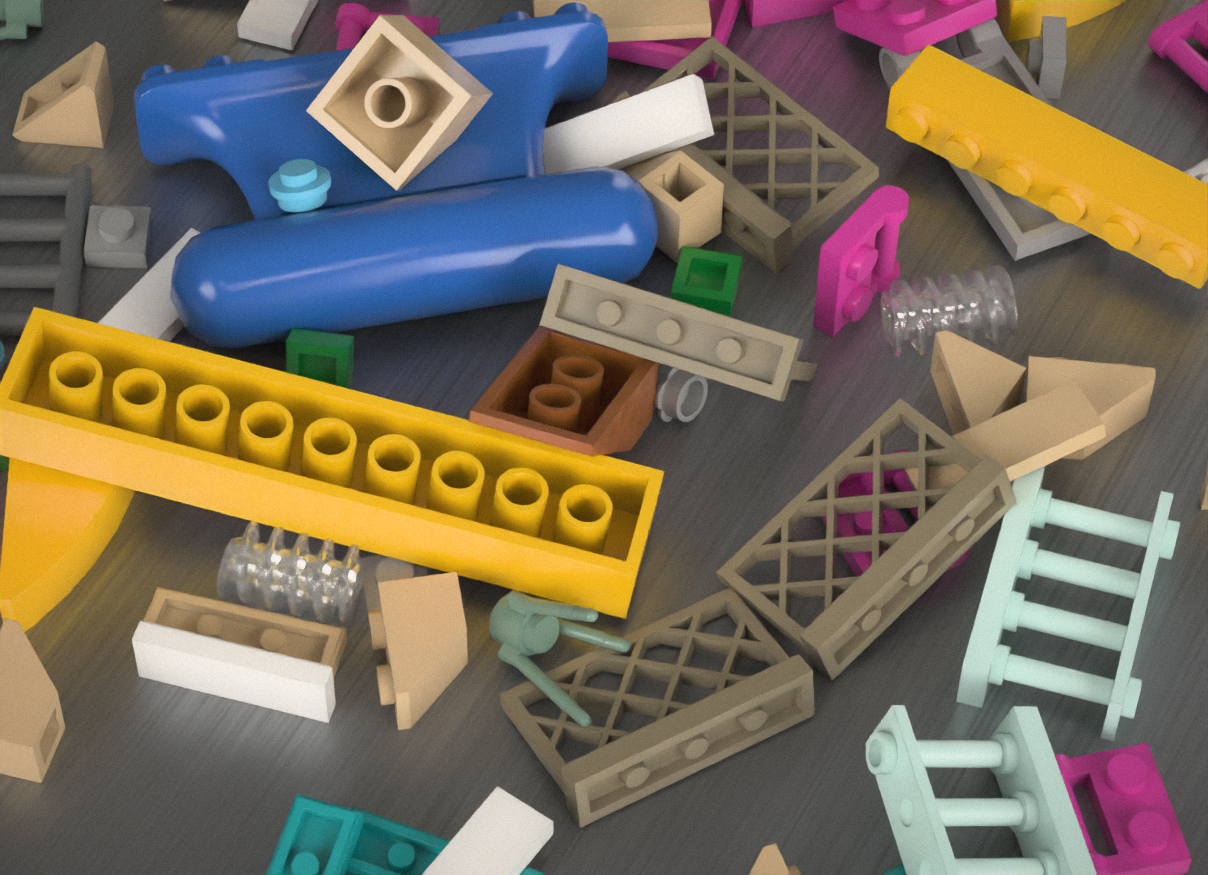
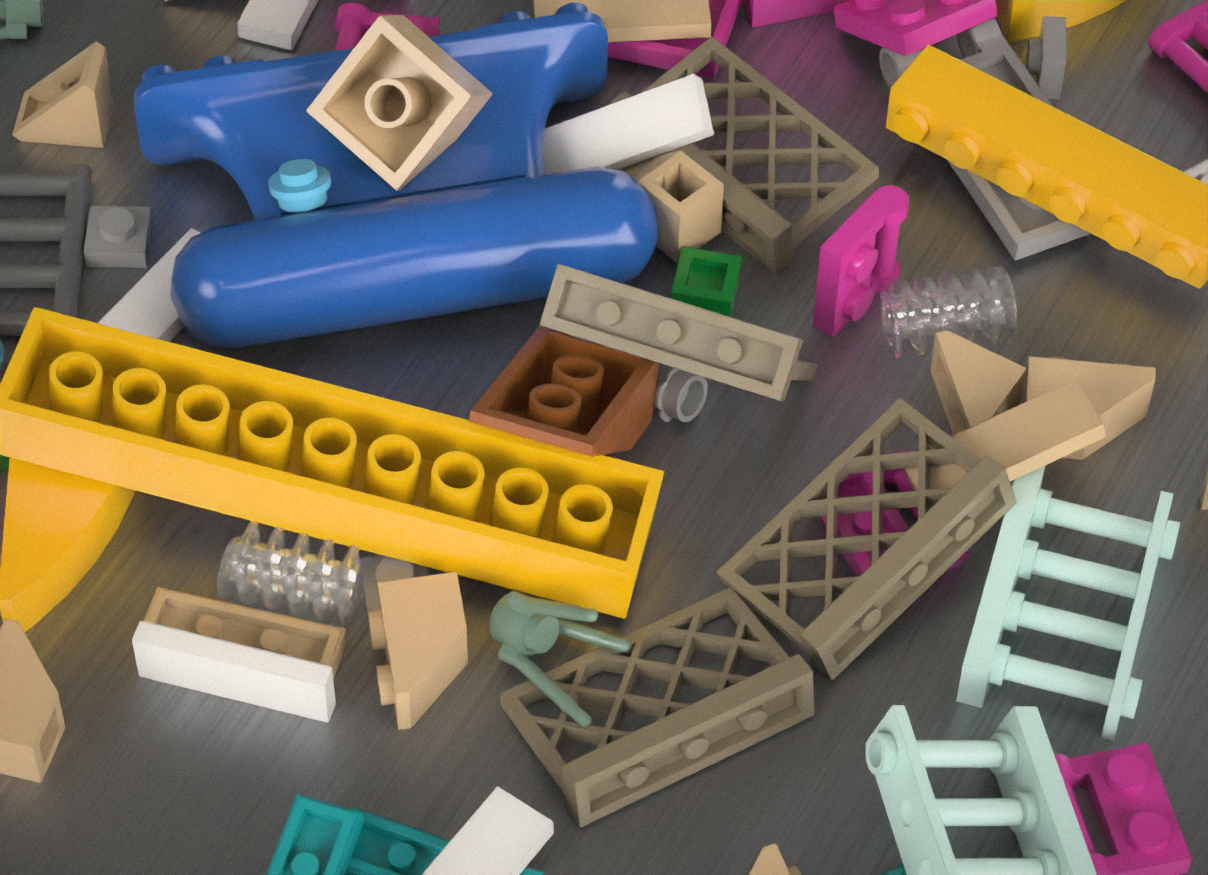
(321, 356): green plate -> none

